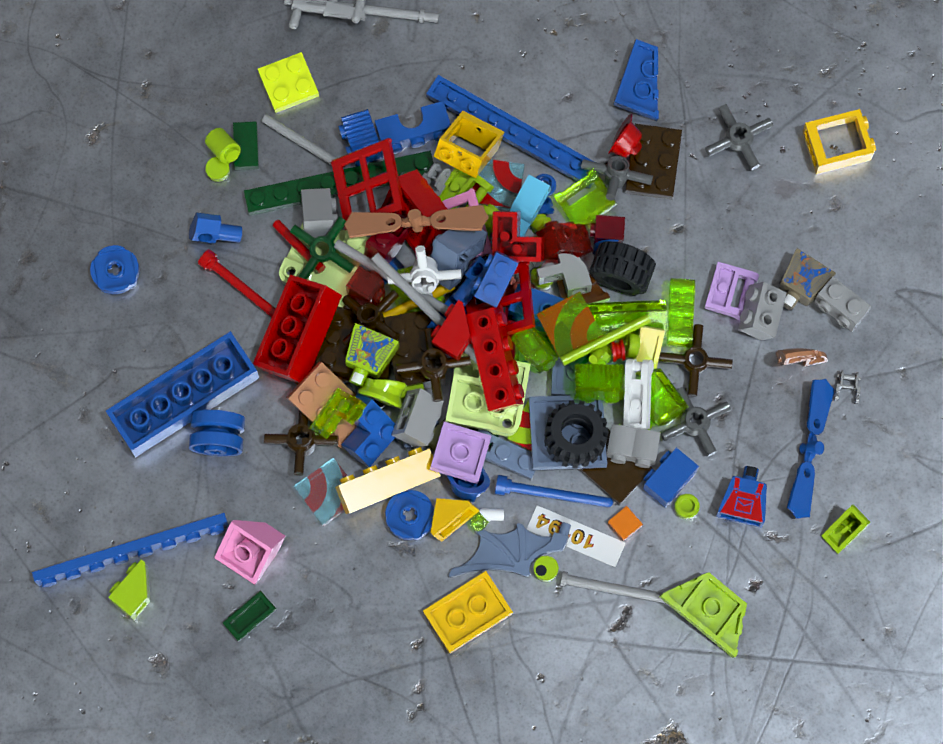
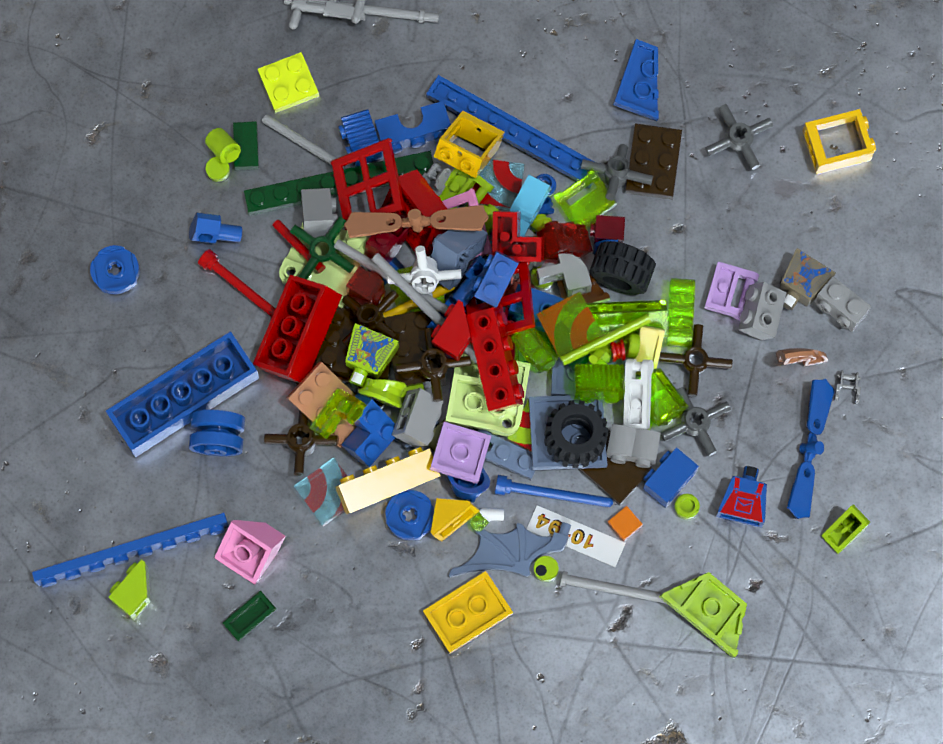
(627, 139): red piece -> none

